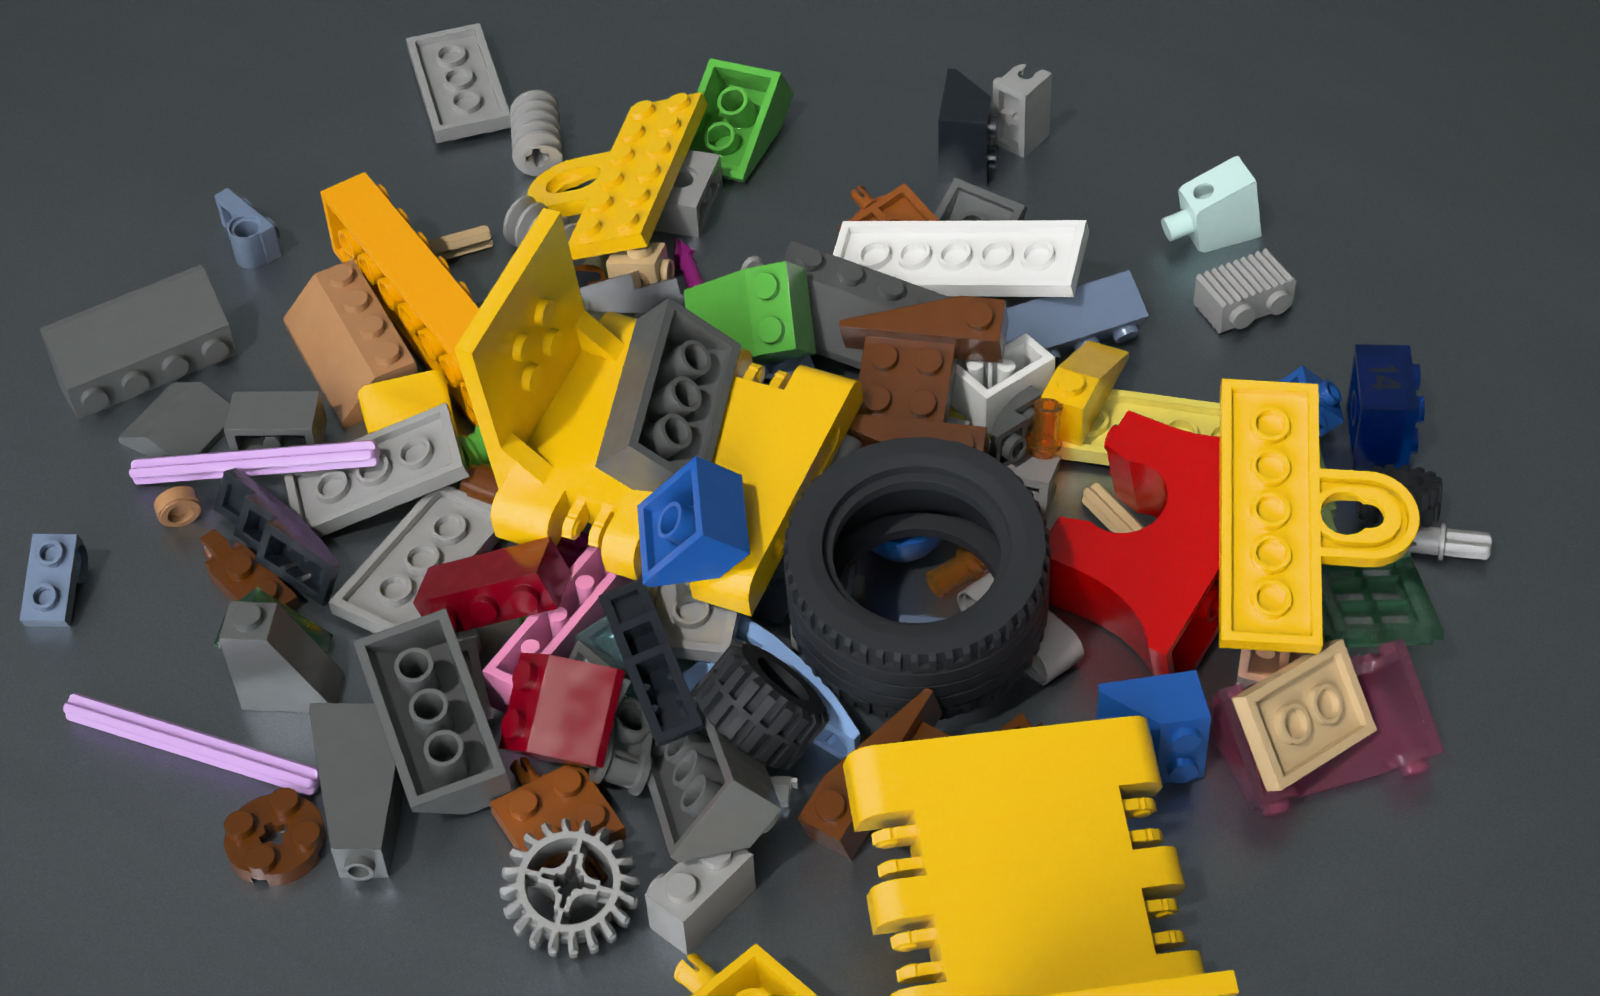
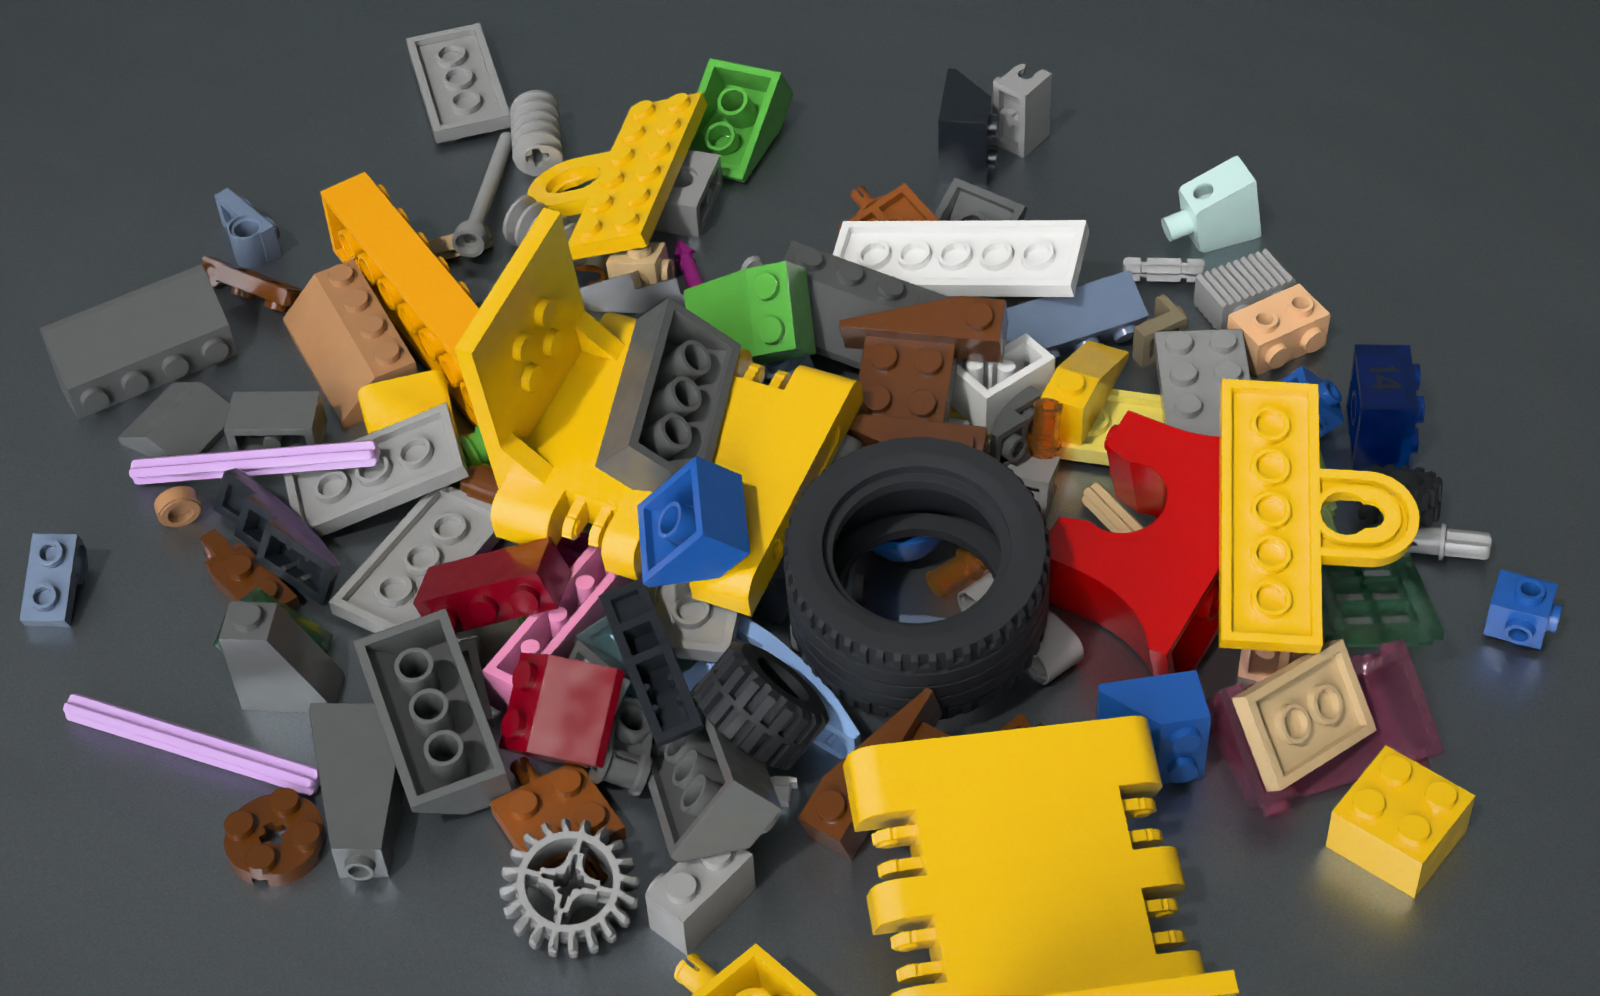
(250, 283): none -> reddish brown hinge
(471, 235): none -> light grey piece
(1164, 269): none -> light grey axle
(1166, 318): none -> dark tan bracket
(1191, 375): none -> light grey plate
(1281, 328): none -> light nougat brick
(1399, 821): none -> yellow brick
(1522, 609): none -> blue brick

